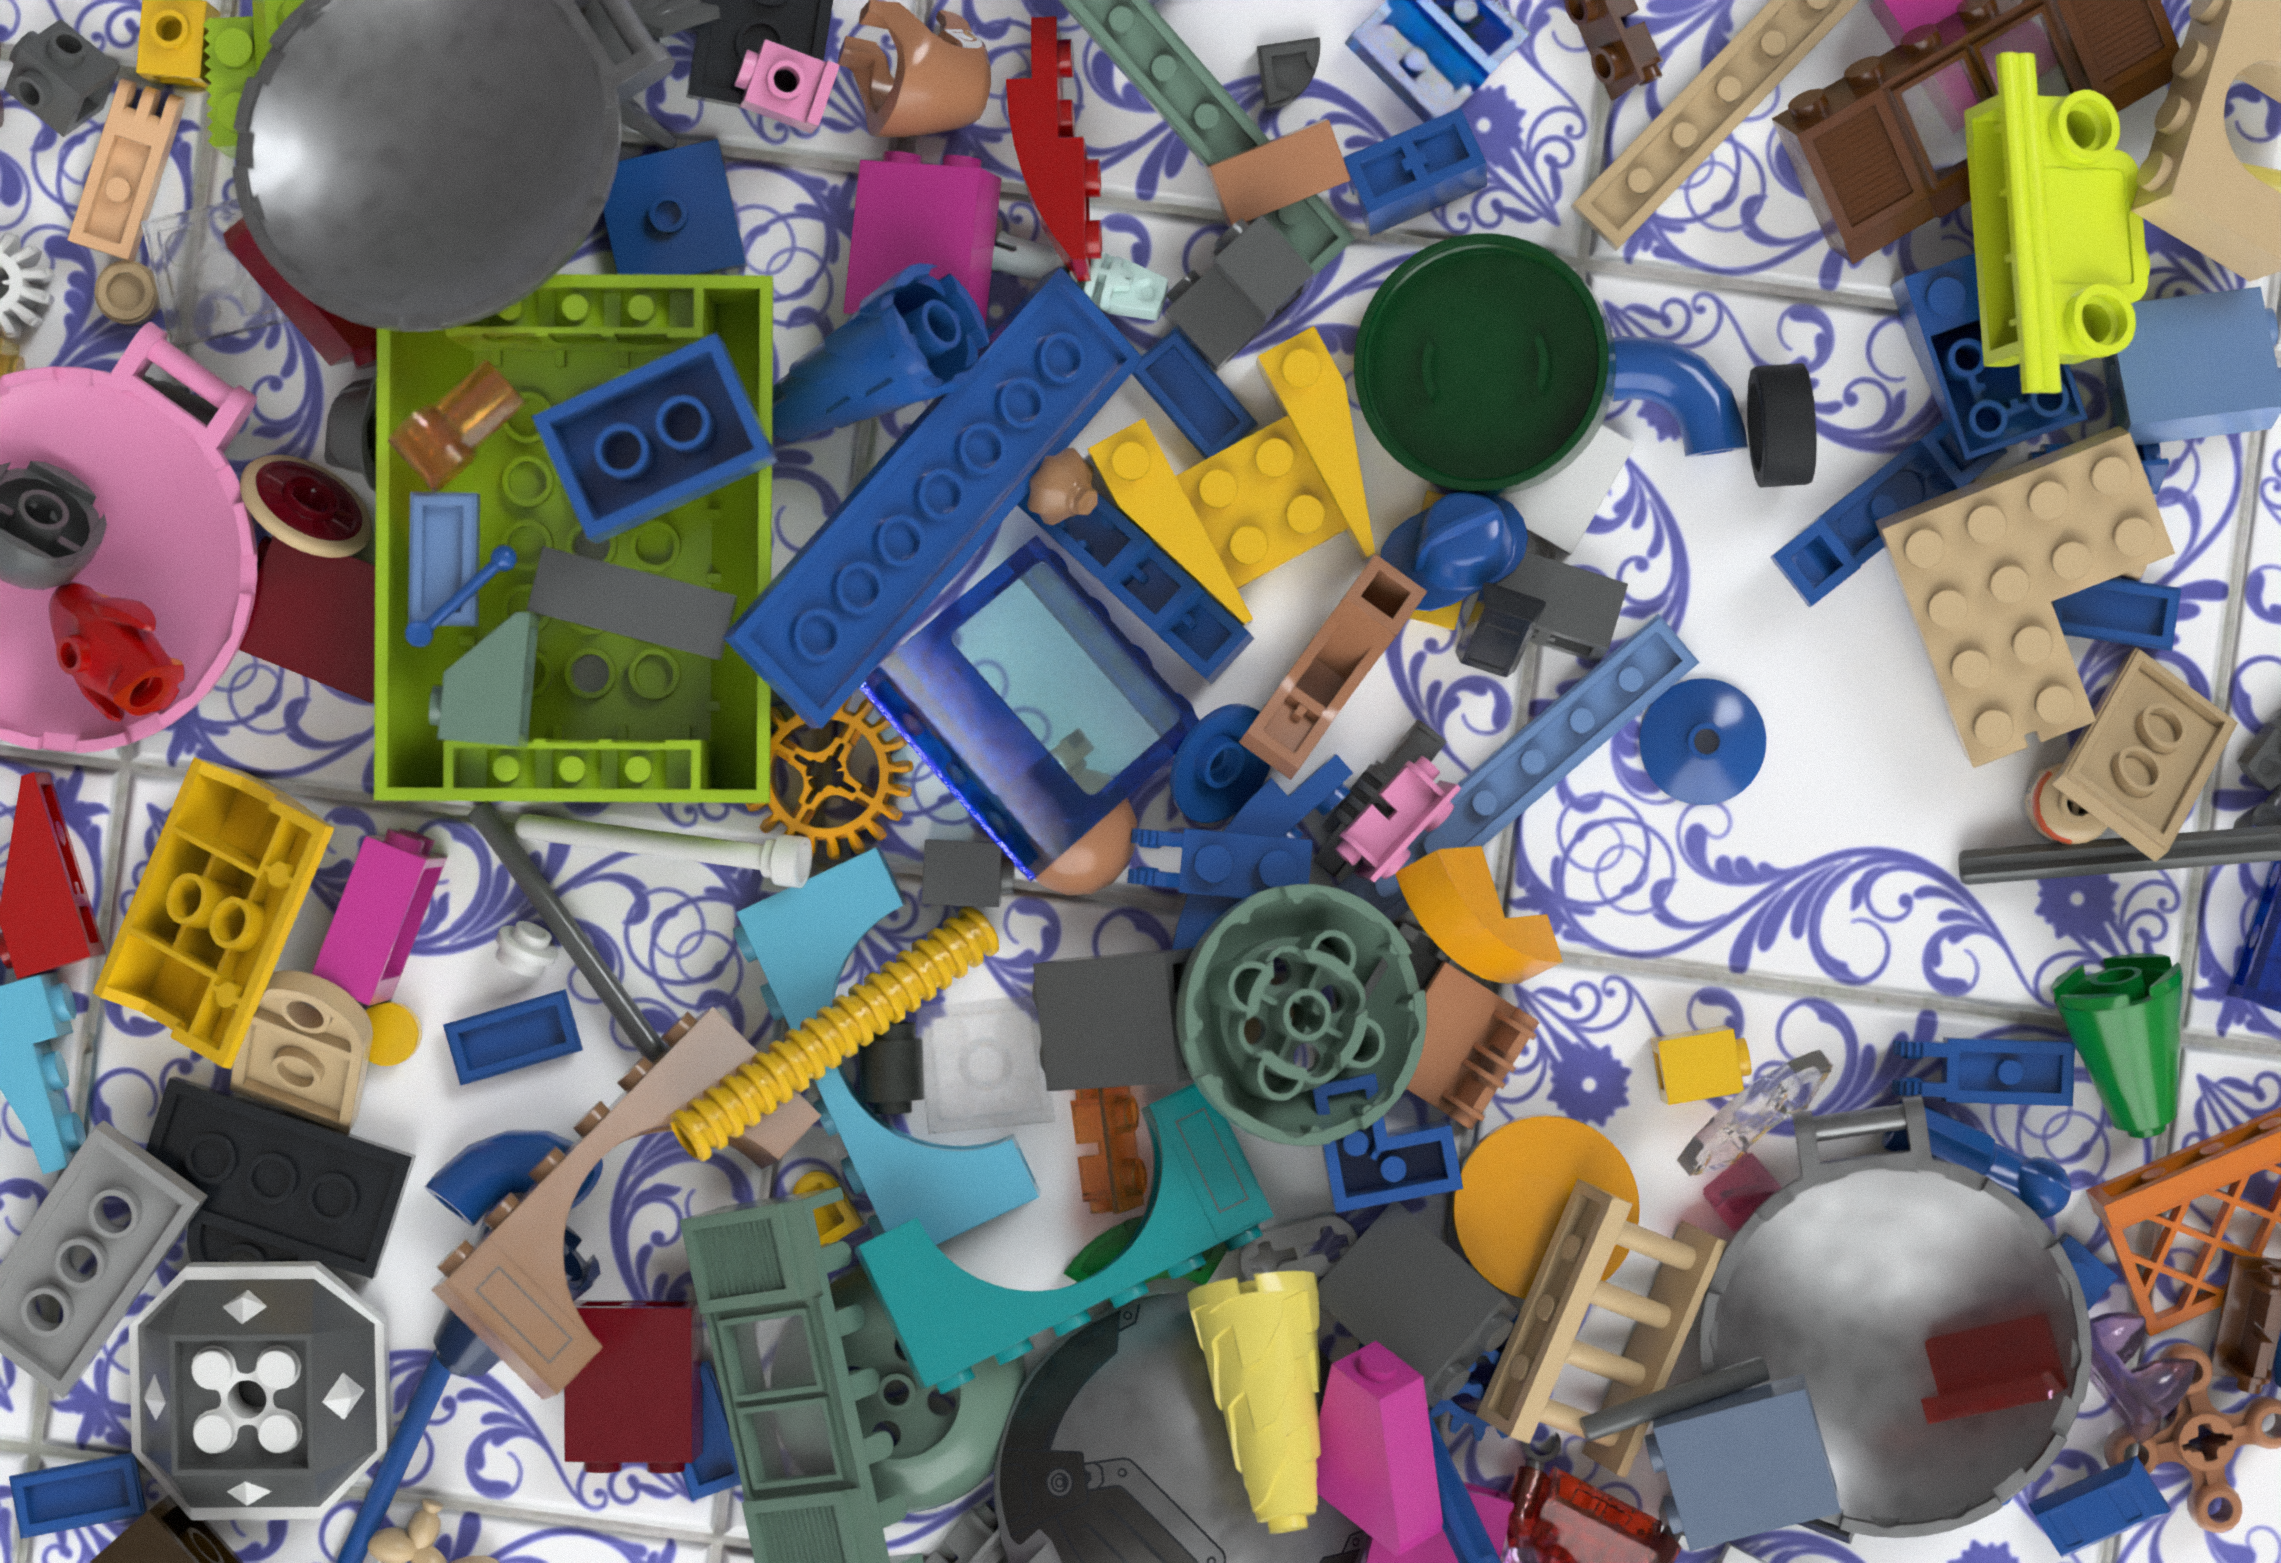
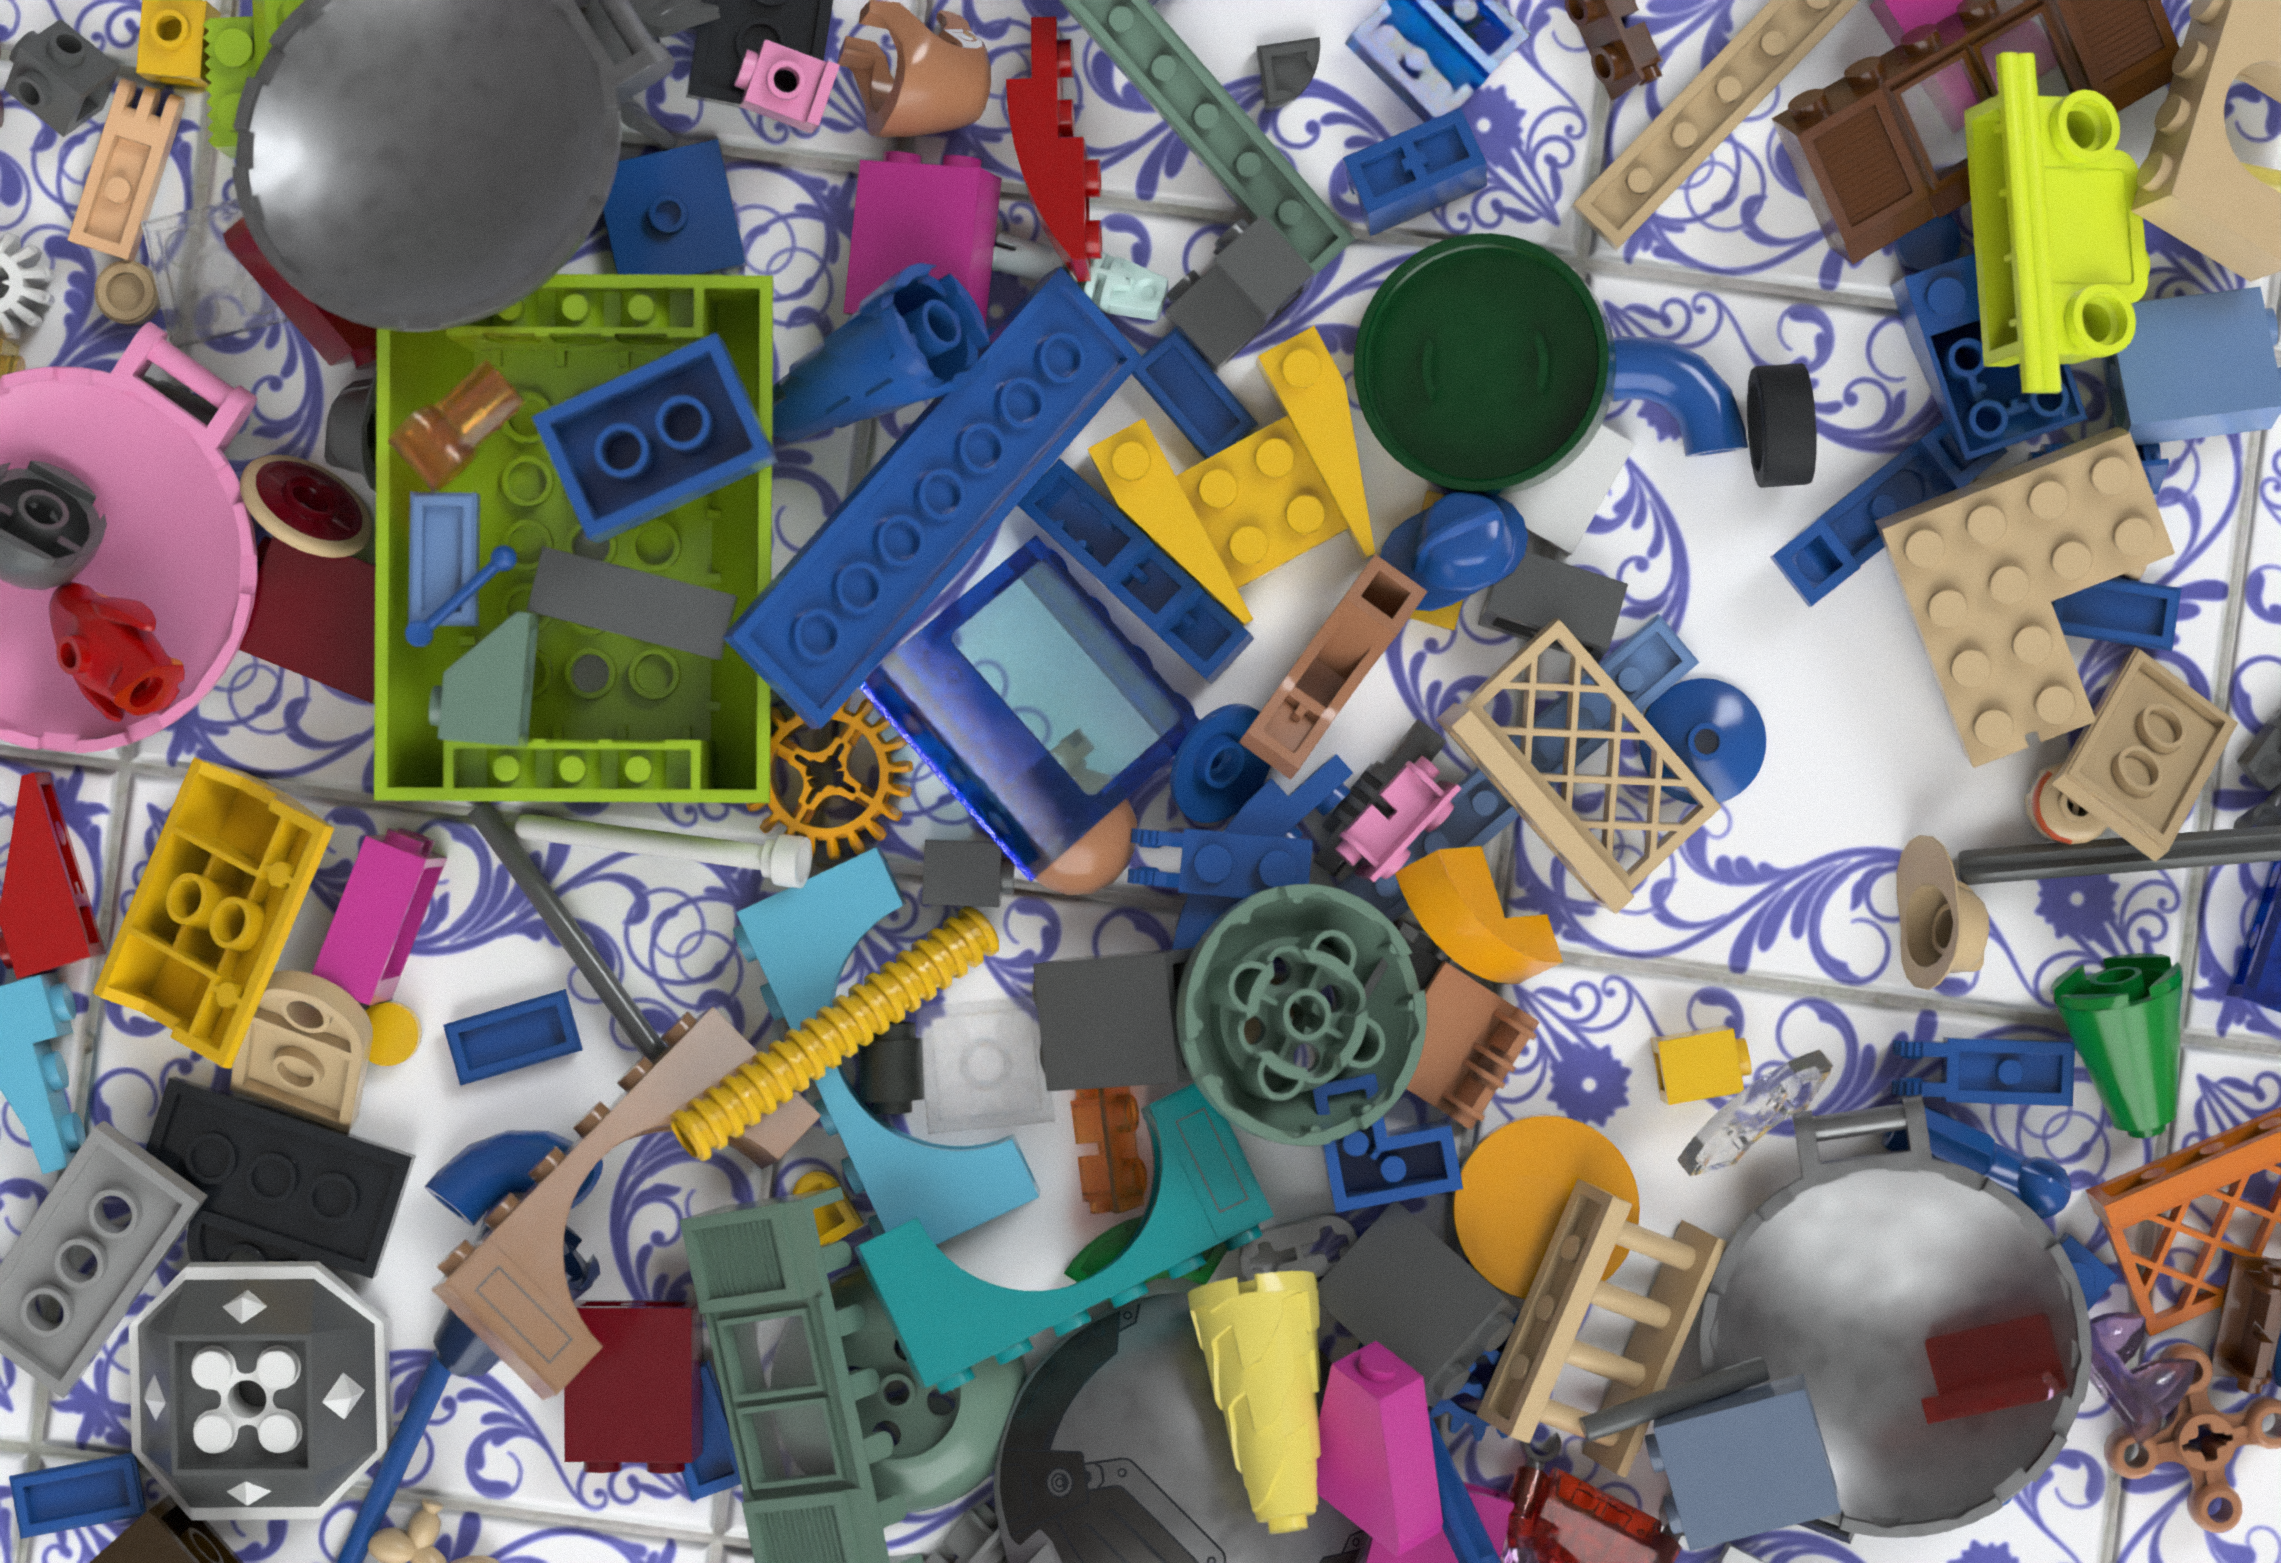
(526, 948): white plate -> none
(1062, 487): medium nougat piece -> none
(1278, 172): nougat tile -> none
(1498, 629): black tile -> none
(1537, 801): none -> tan fence
(1740, 1190): clear pink slope -> none
(1929, 244): none -> blue tile
(1939, 916): none -> tan piece
(2099, 1507): blue tile -> none

